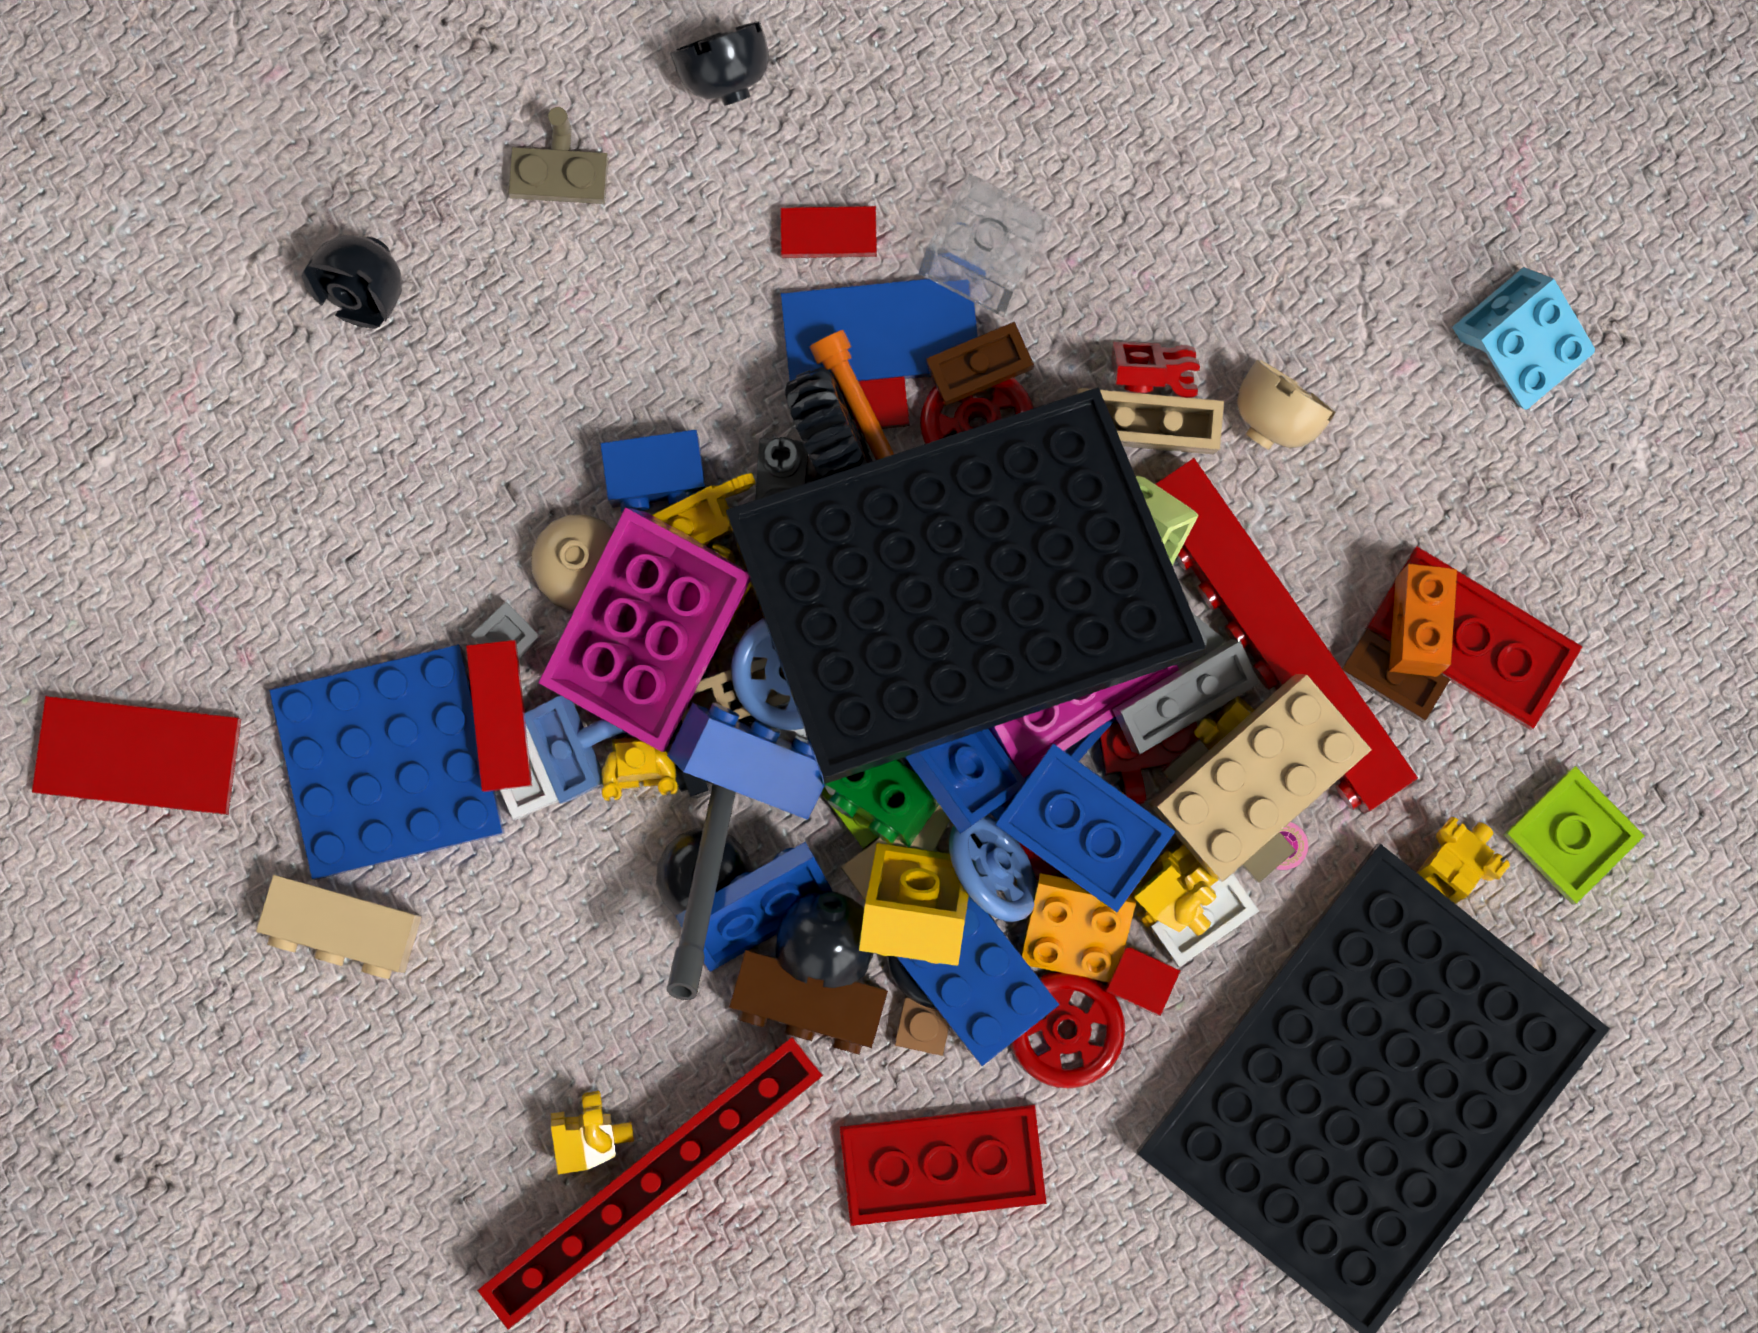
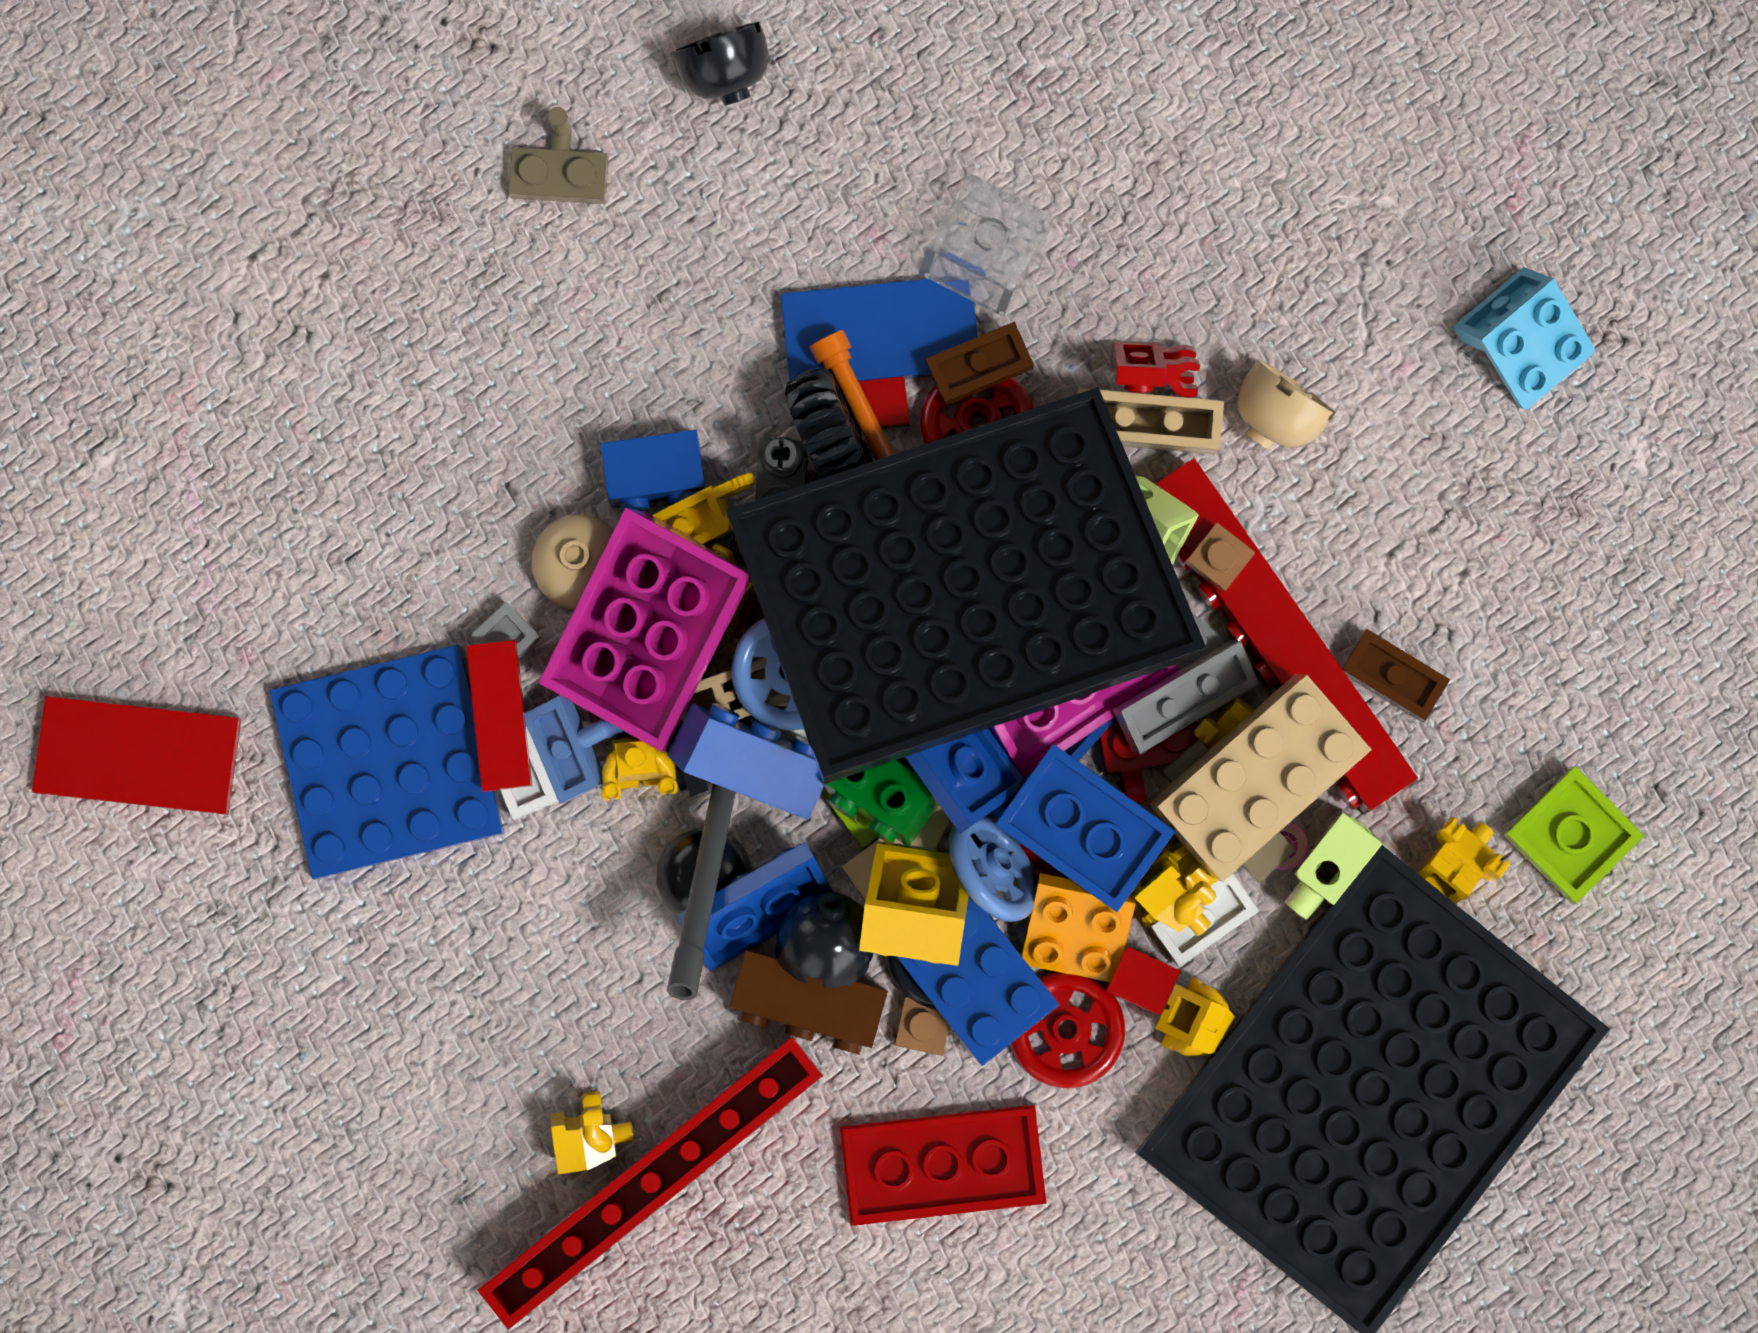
(338, 927): tan brick -> none
(356, 277): black cylinder -> none
(828, 232): red tile -> none
(1195, 1020): none -> yellow piece
(1220, 557): none -> medium nougat plate
(1343, 843): none -> yellowish green torso
(1423, 620): orange brick -> none
(1496, 648): red tile -> none

